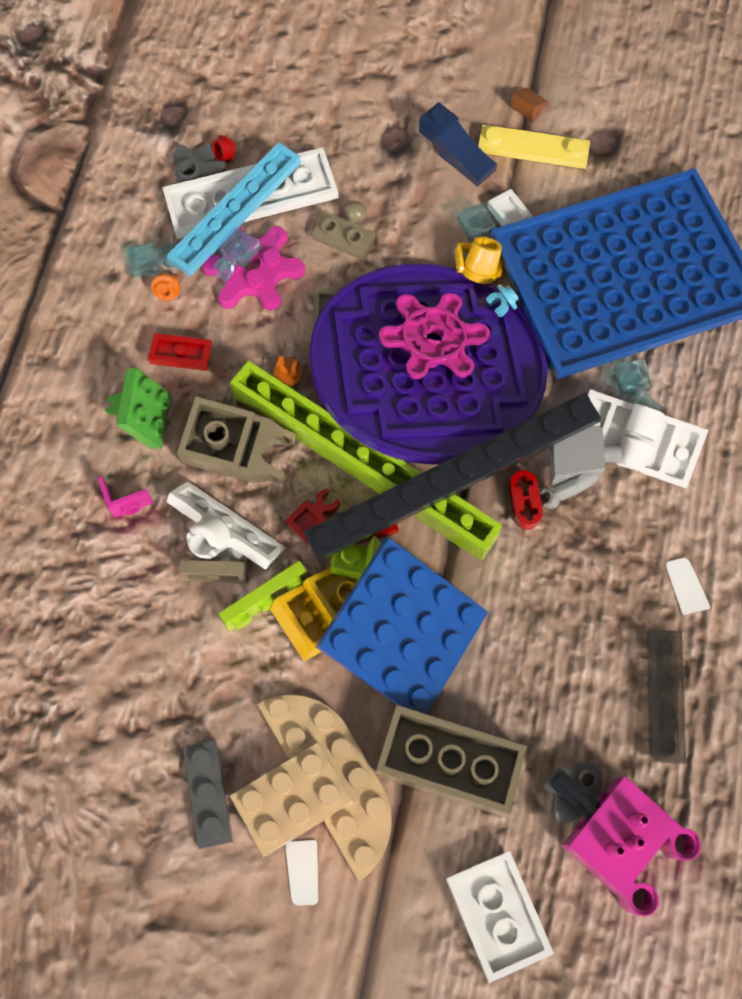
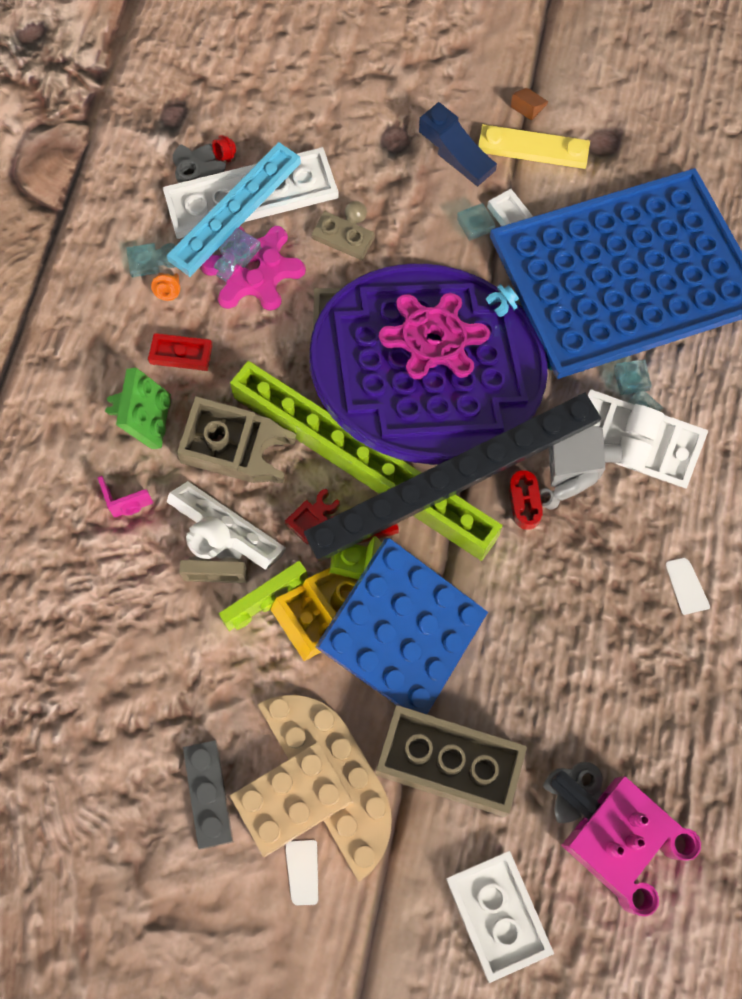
(288, 371): orange plate -> none
(482, 260): yellow piece -> none
(666, 697): clear smoke plate -> none

